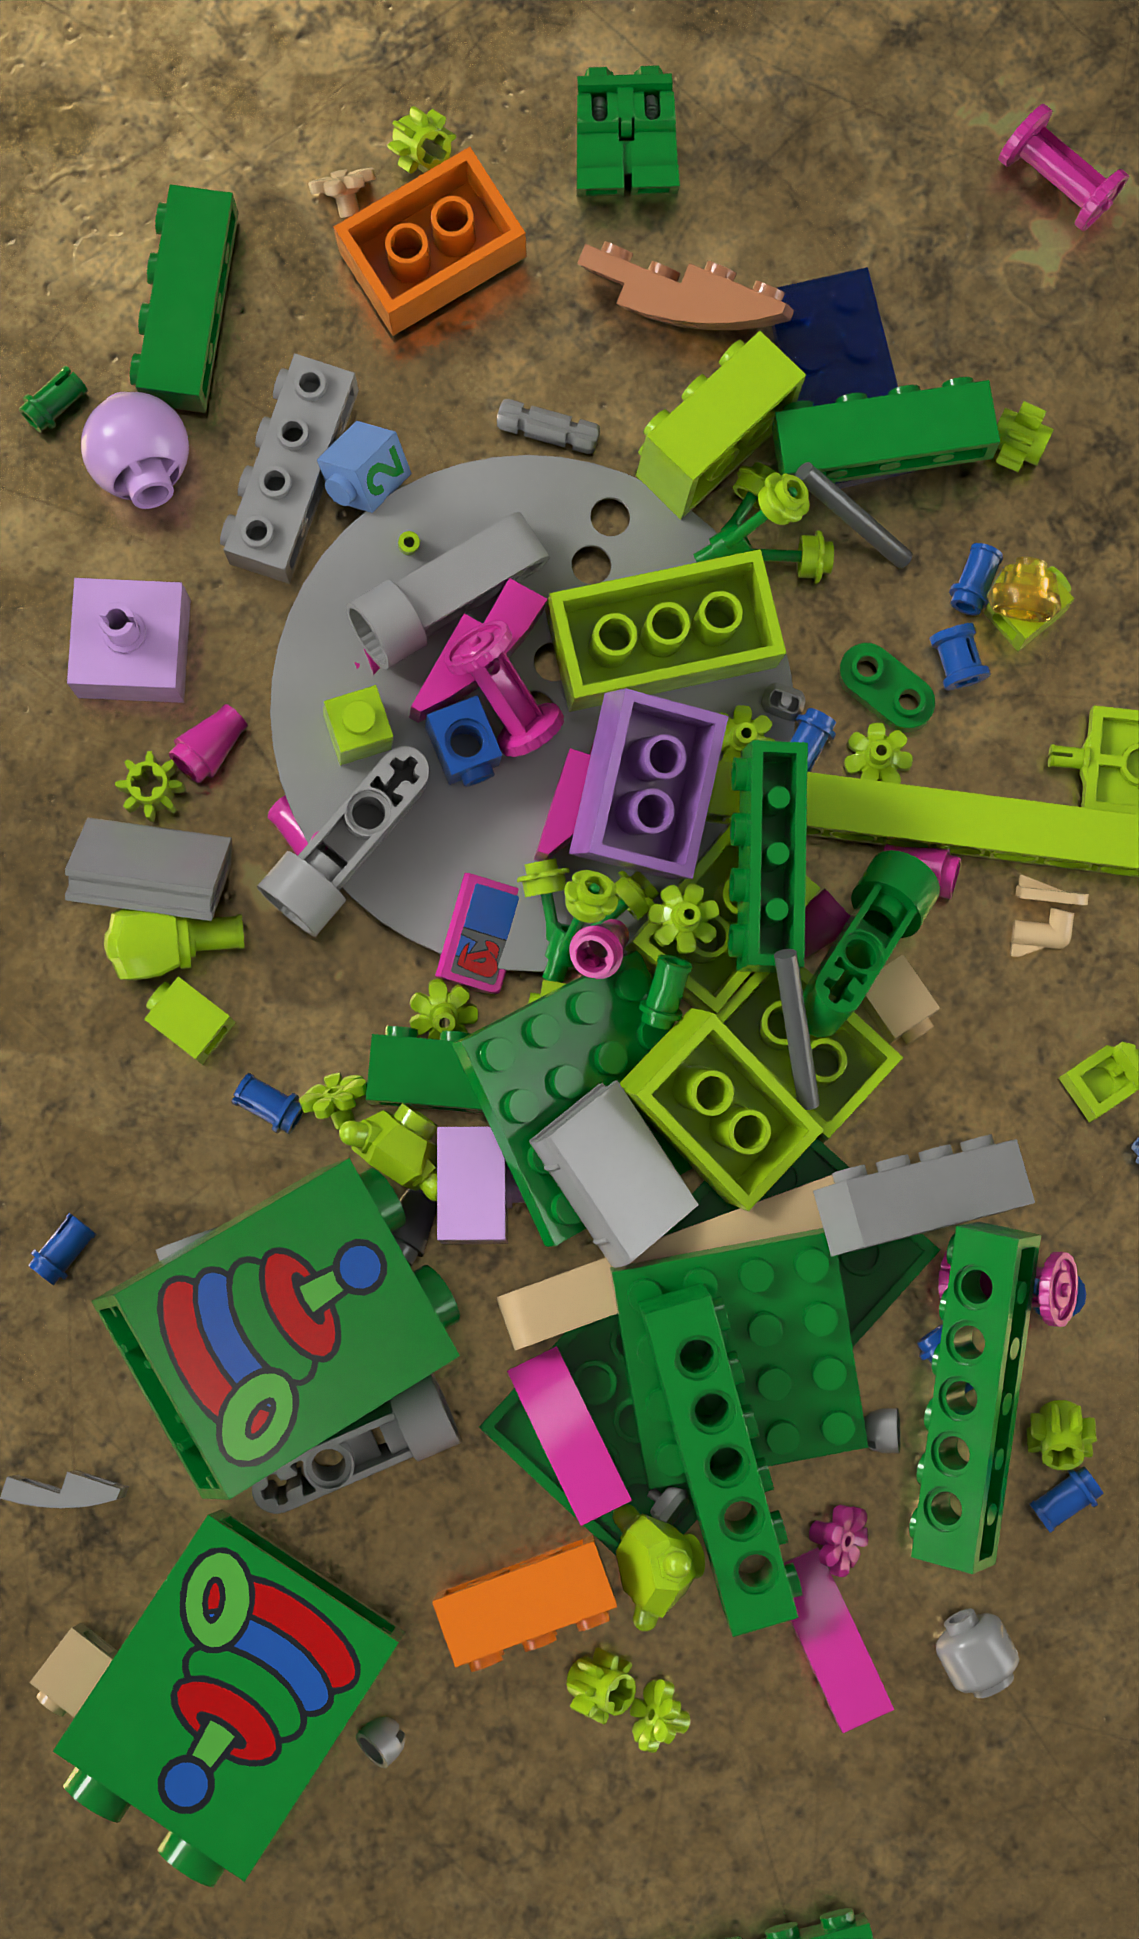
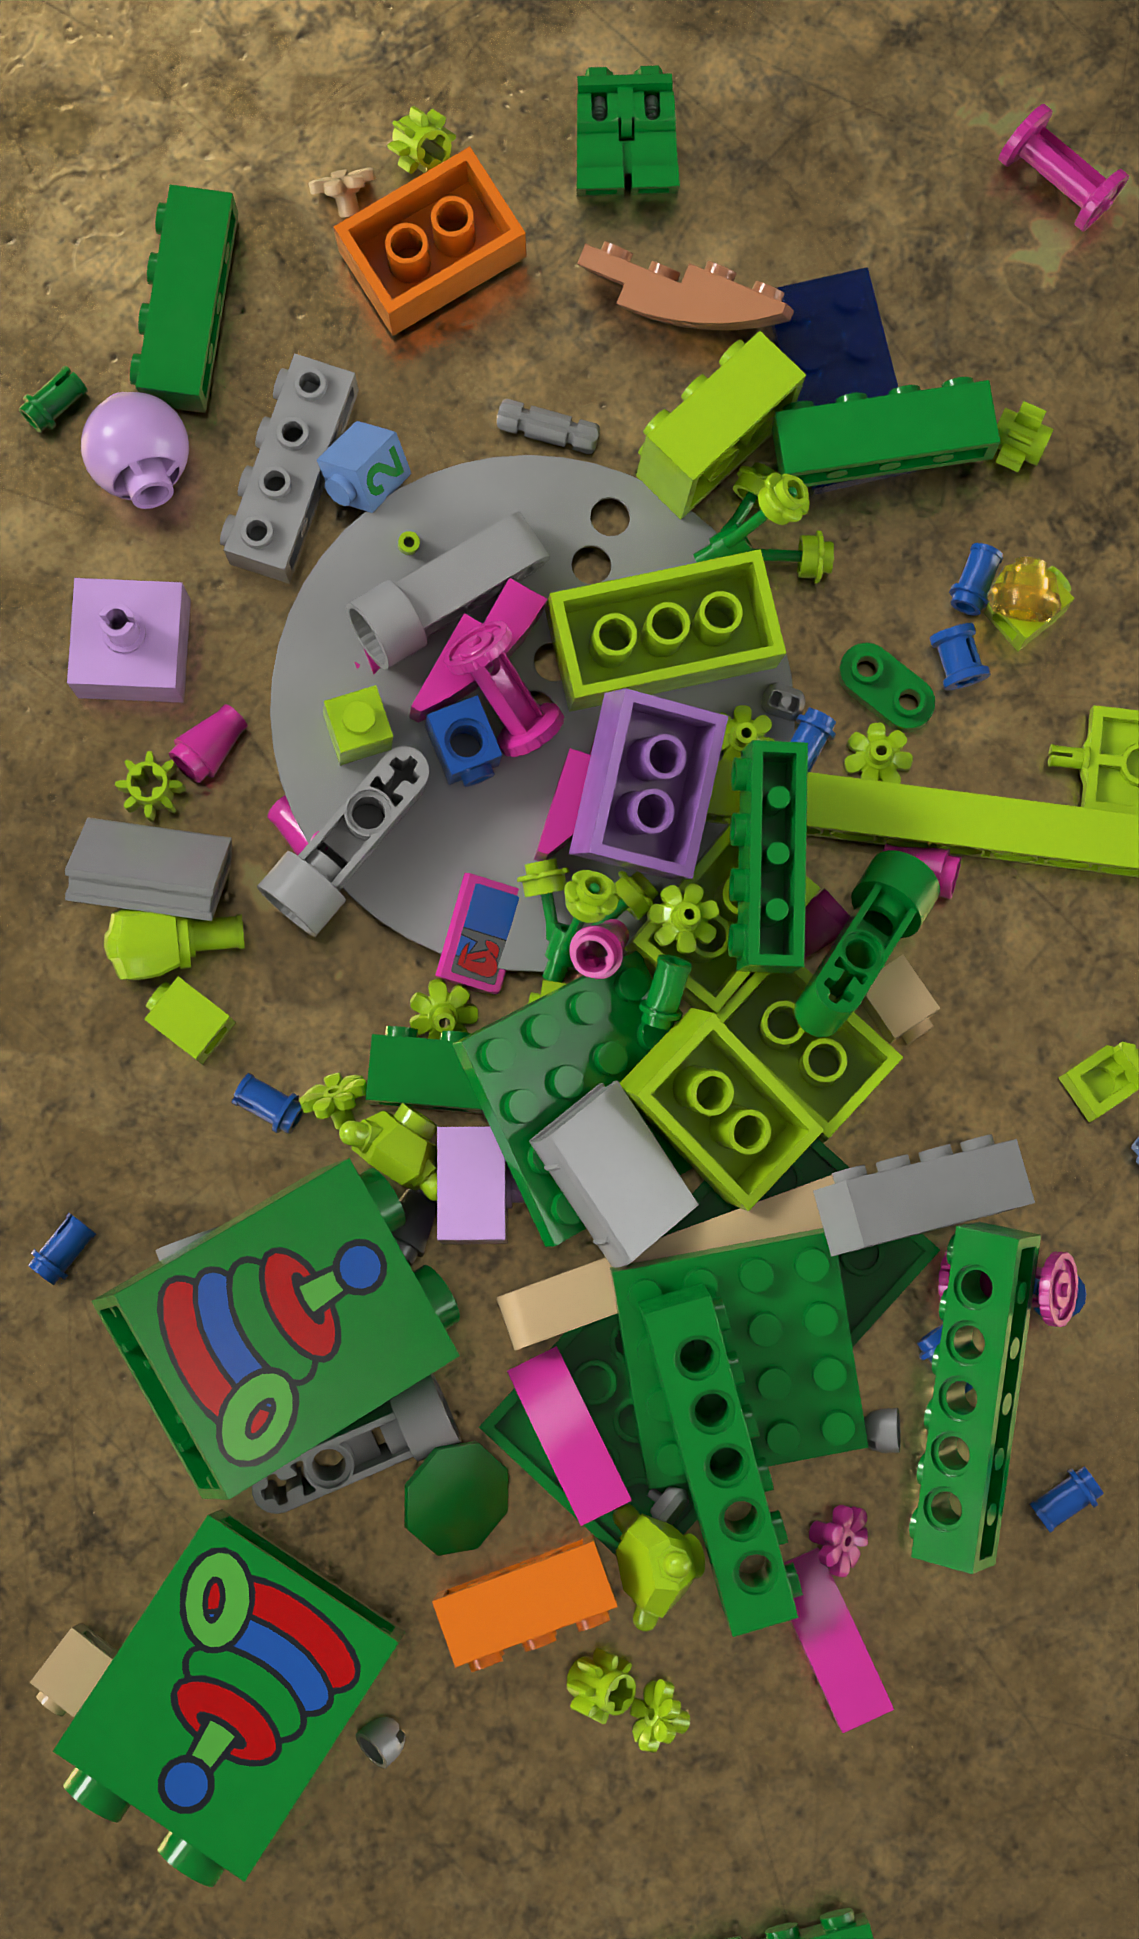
(77, 1491): light grey slope -> none
(456, 1498): none -> green piece
(797, 1028): dark grey bar -> none
(854, 515): dark grey bar -> none
(977, 1653): light grey head -> none
(1032, 936): tan piece -> none
(1061, 1435): lime gear -> none

